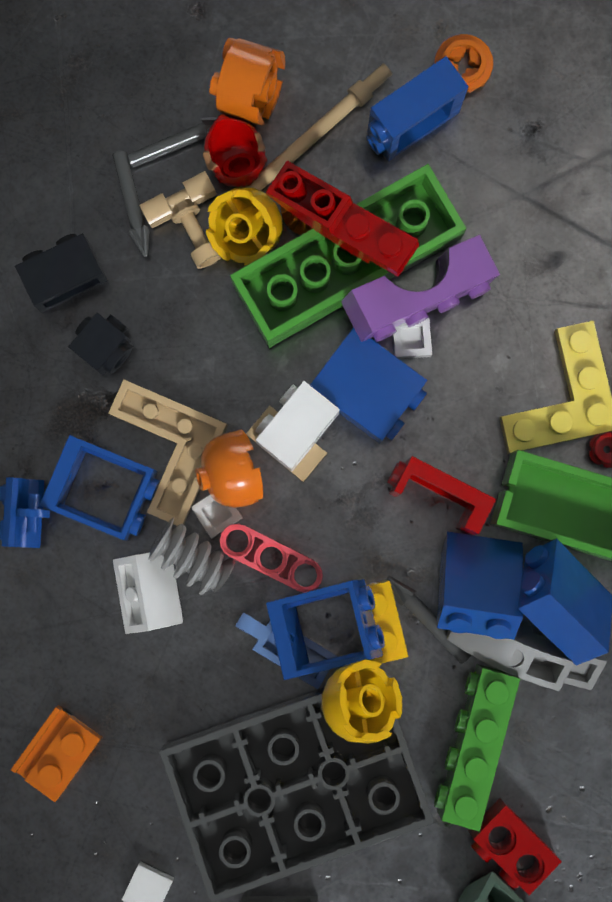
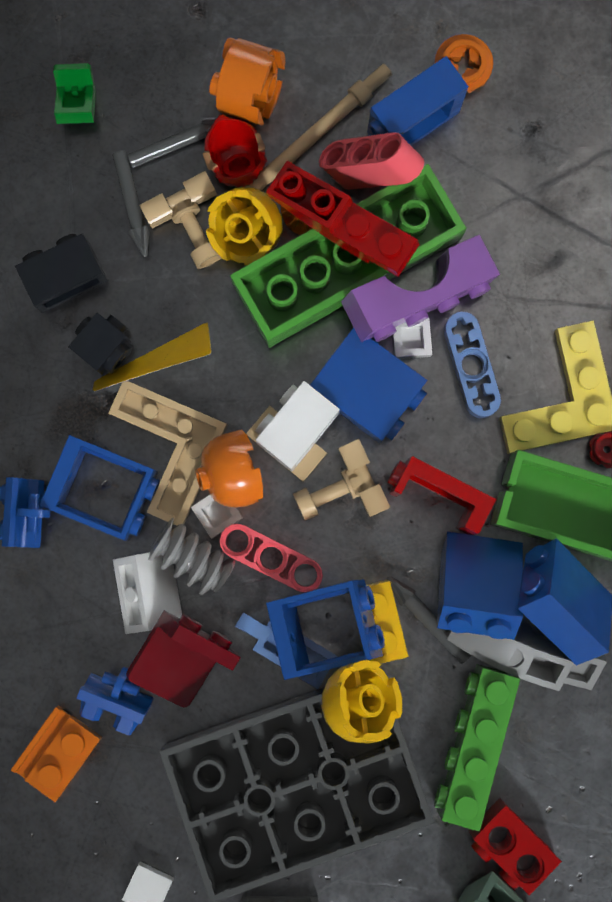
(74, 93): none -> green bracket
(116, 696): none -> blue hips
(177, 351): none -> yellow sticker
(179, 658): none -> dark red bracket
(355, 481): none -> tan bar
(371, 161): none -> coral beam
(480, 351): none -> medium blue beam

